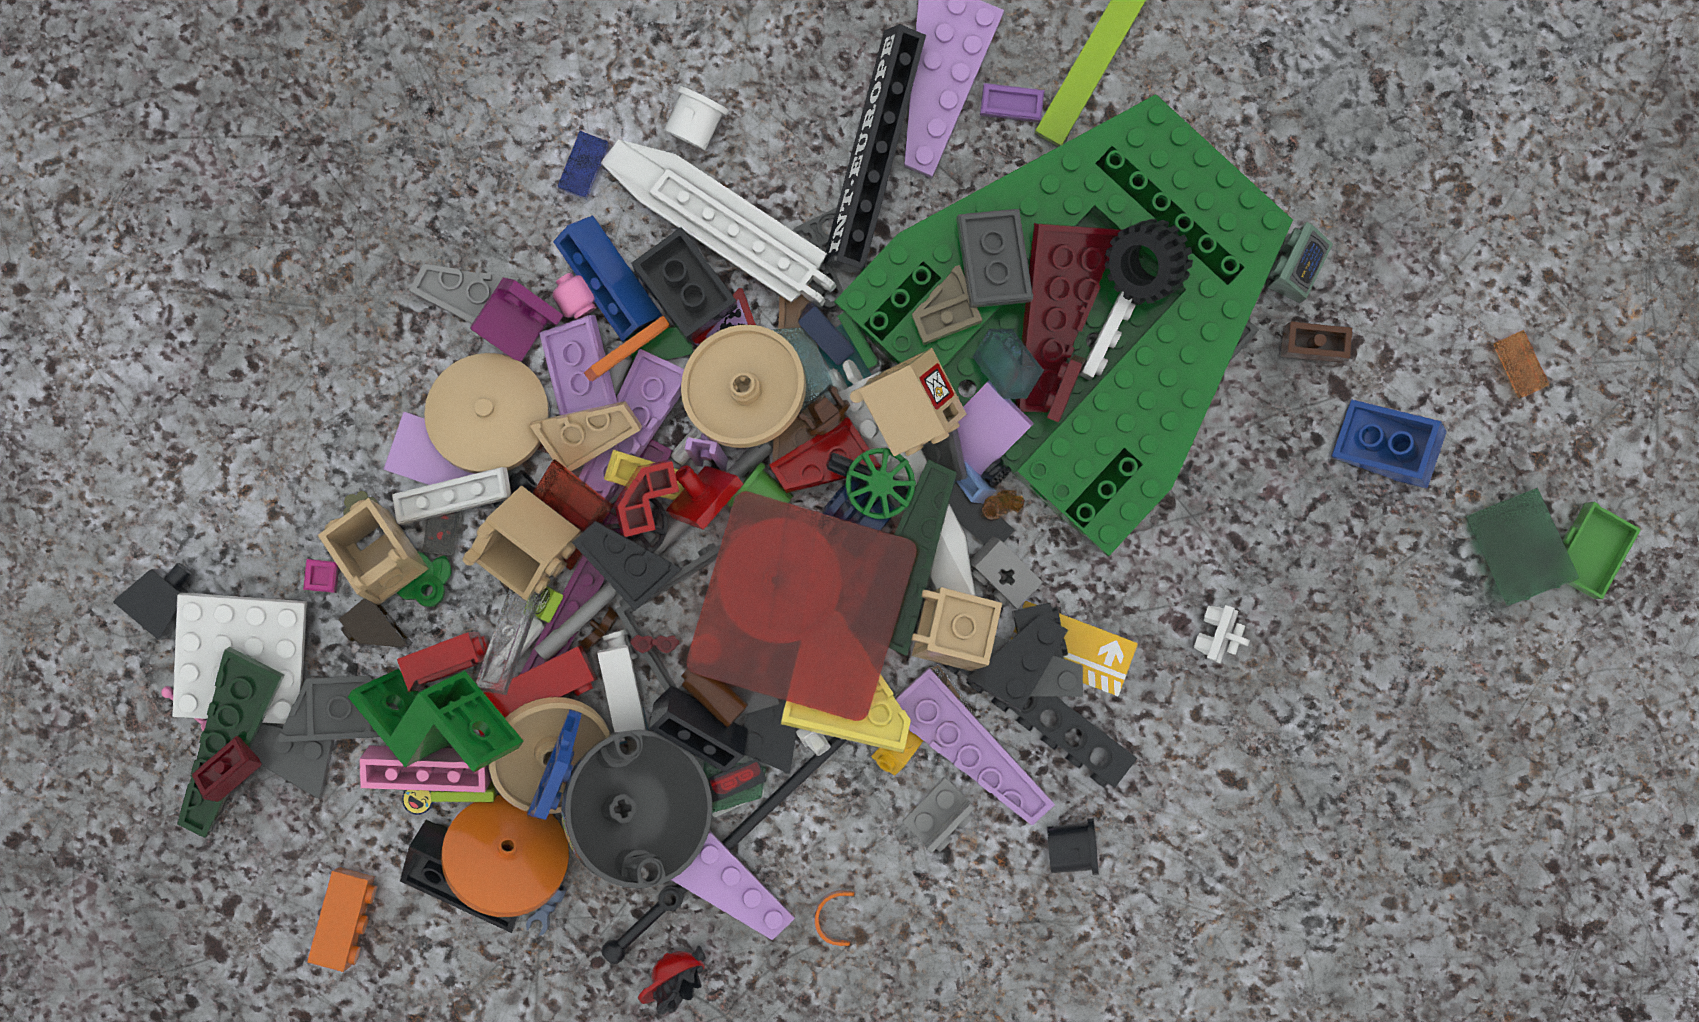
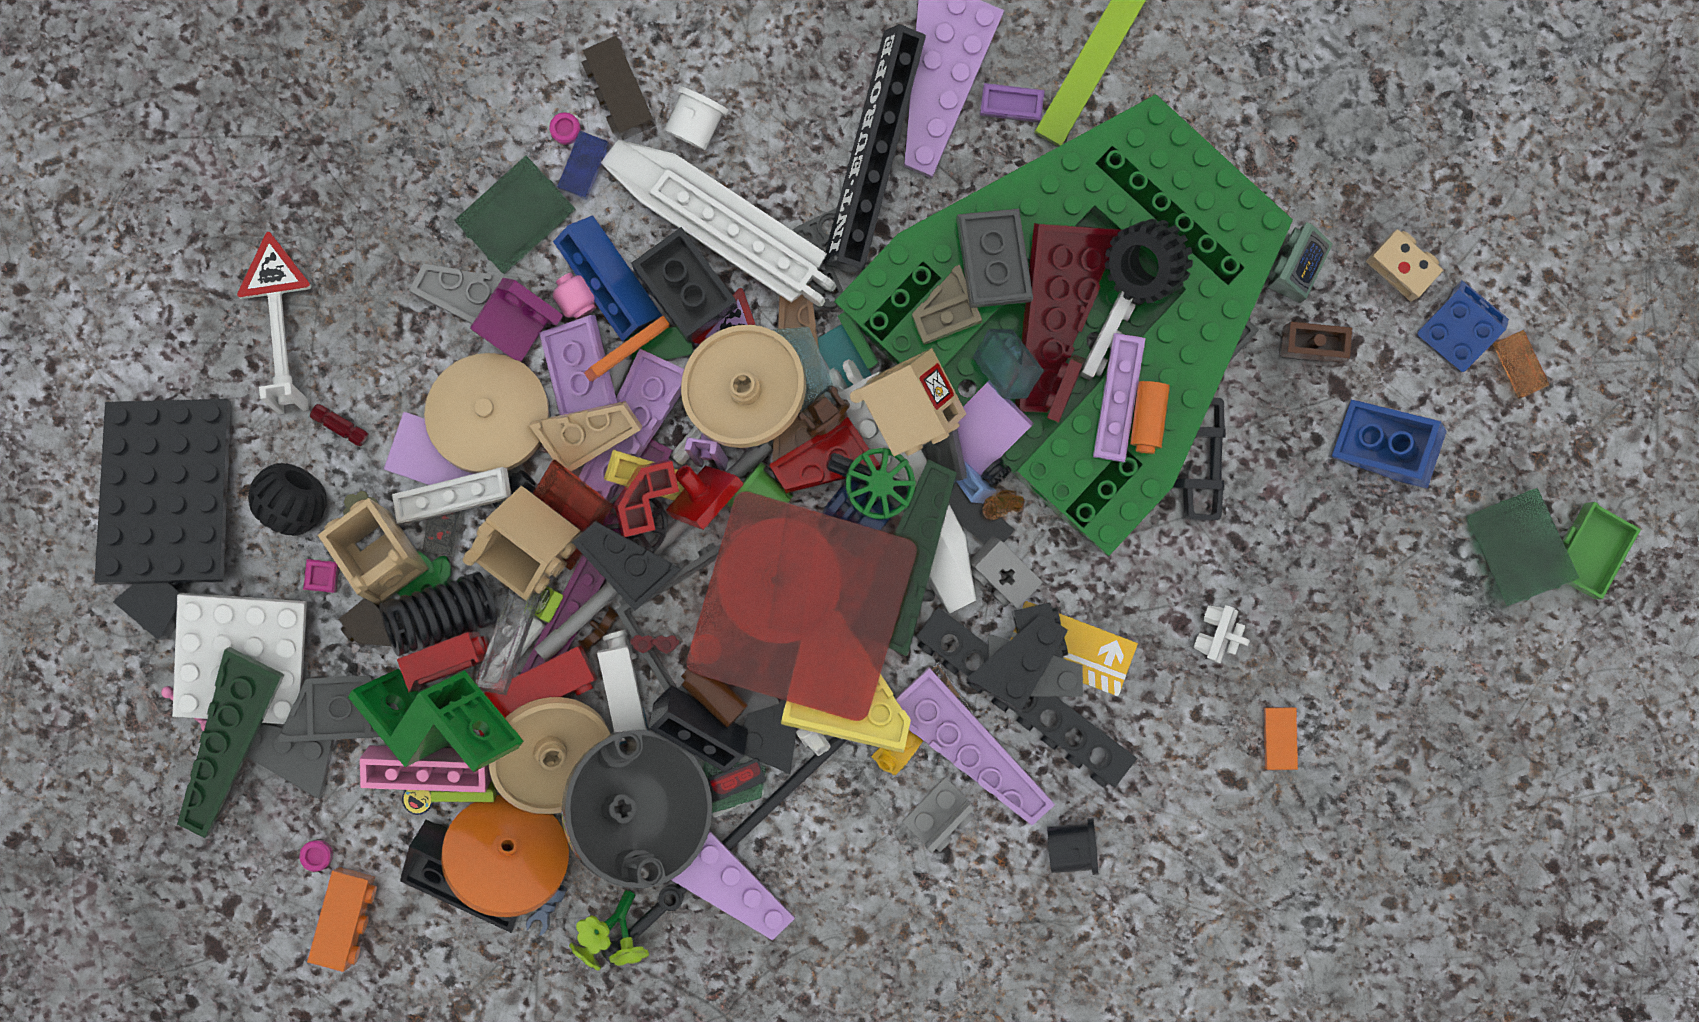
(163, 492): none -> black plate
(226, 770): dark red slope -> none
(271, 276): none -> white piece
(287, 499): none -> black wheel
(316, 855): none -> dark pink tile
(338, 425): none -> dark red axle
(449, 619): none -> black piece
(514, 214): none -> clear green piece
(557, 769): blue wing -> none
(564, 128): none -> dark pink tile
(594, 936): none -> lime plant
(617, 88): none -> dark brown brick
(674, 980): hair -> none
(822, 934): orange helmet -> none
(825, 334): dark blue slope -> none
(956, 629): tan container -> none
(1119, 397): none -> lavender tile
(1149, 416): none -> orange brick
(1215, 469): none -> black bar
(1280, 738): none -> orange tile
(1405, 264): none -> tan brick
(1464, 327): none -> blue bracket

